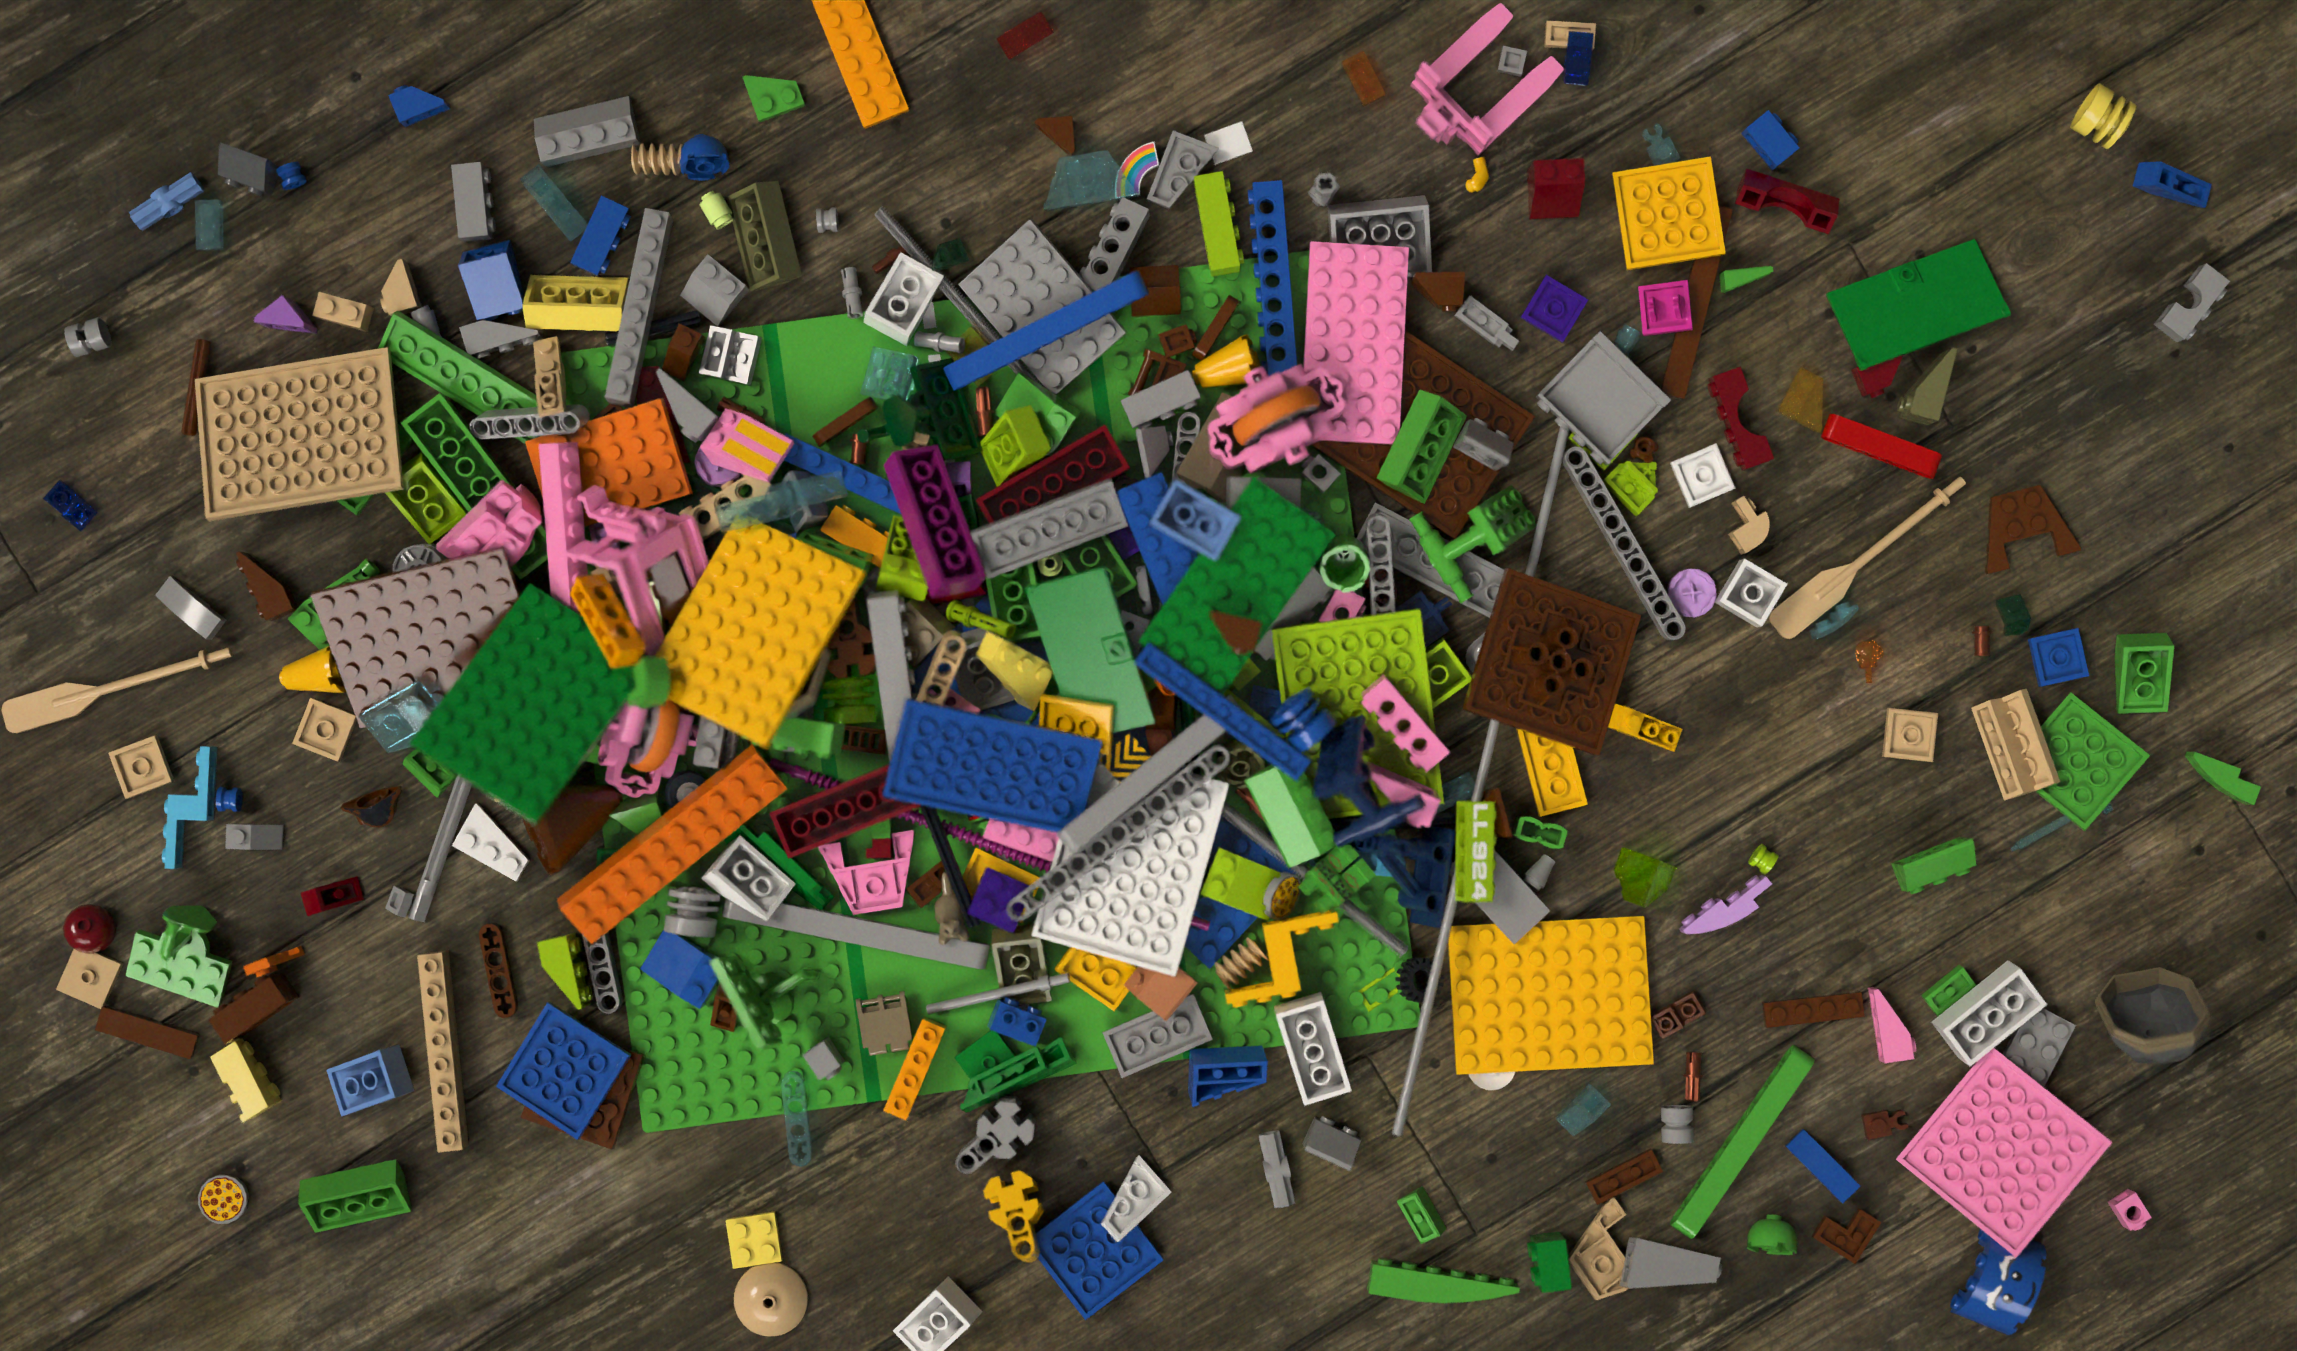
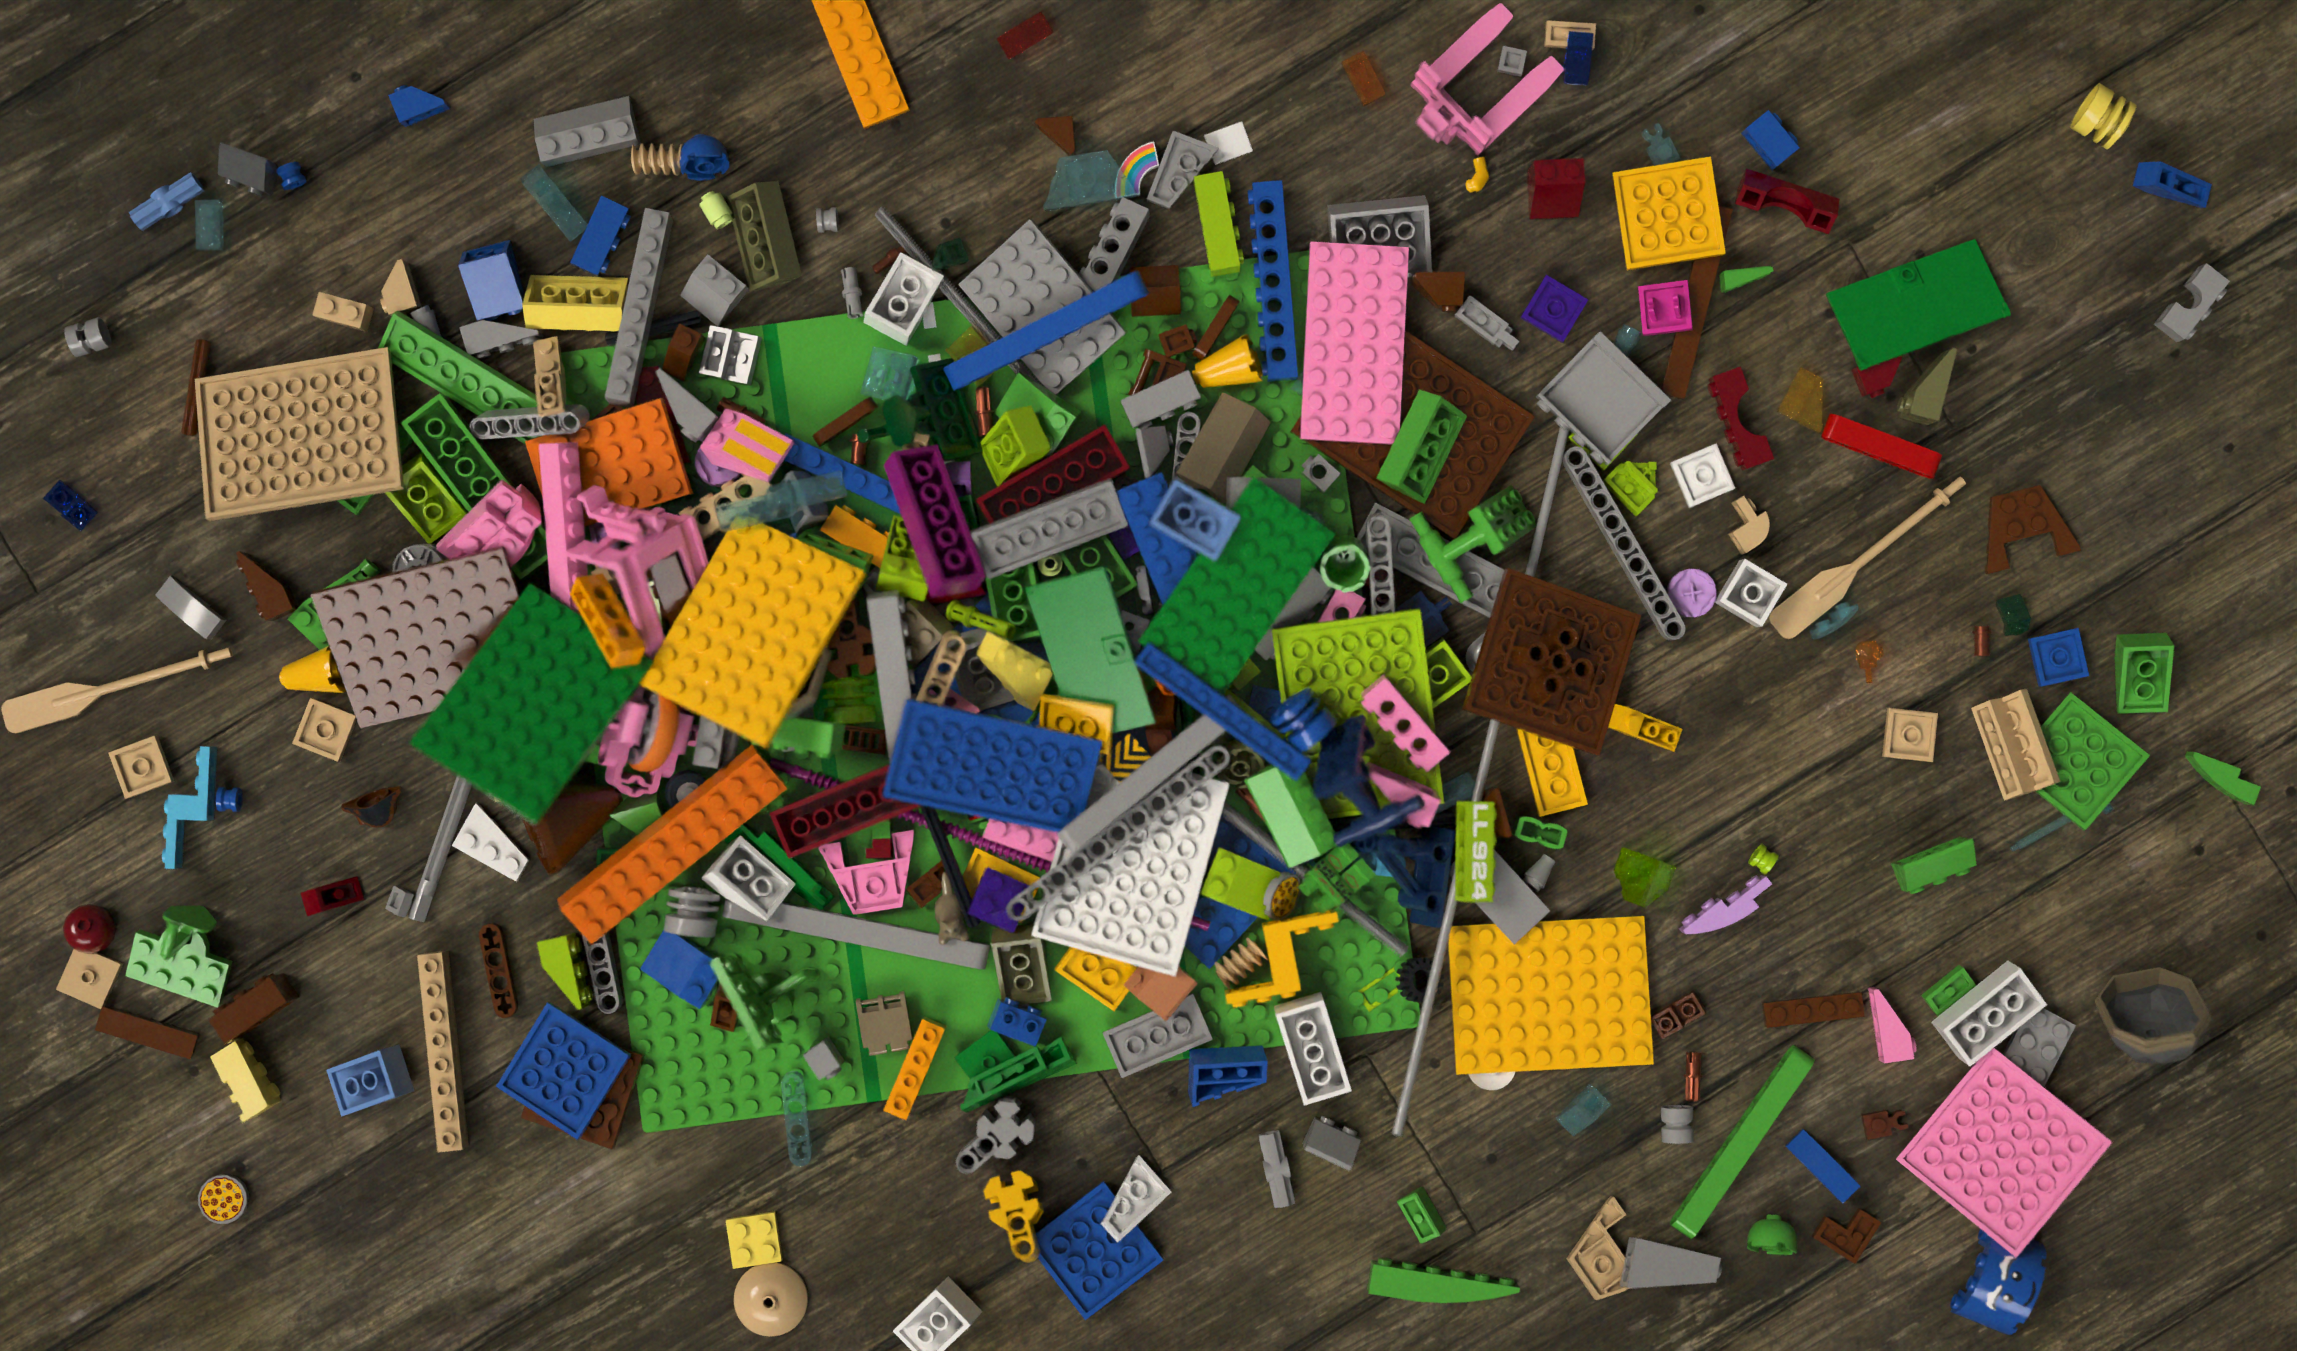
(254, 836): light grey slope -> none
(269, 964): orange wing -> none
(285, 315): medium lavender slope -> none
(354, 1196): bright green slope -> none
(399, 717): clear light blue slope -> none
(429, 772): bright green slope -> none
(473, 201): light grey brick -> none
(652, 683): bright green brick -> none
(773, 96): bright green wing -> none
(939, 342): light grey pin -> none
(1043, 983): light grey bar -> none
(1237, 631): reddish brown slope -> none
(1274, 417): bright pink piece -> none
(1323, 189): light grey piece -> none
(1484, 445): light grey slope -> none
(1550, 1262): green brick -> none
(1624, 1176): reddish brown plate -> none
(1644, 443): reddish brown plate -> none
(2120, 1206): bright pink brick -> none

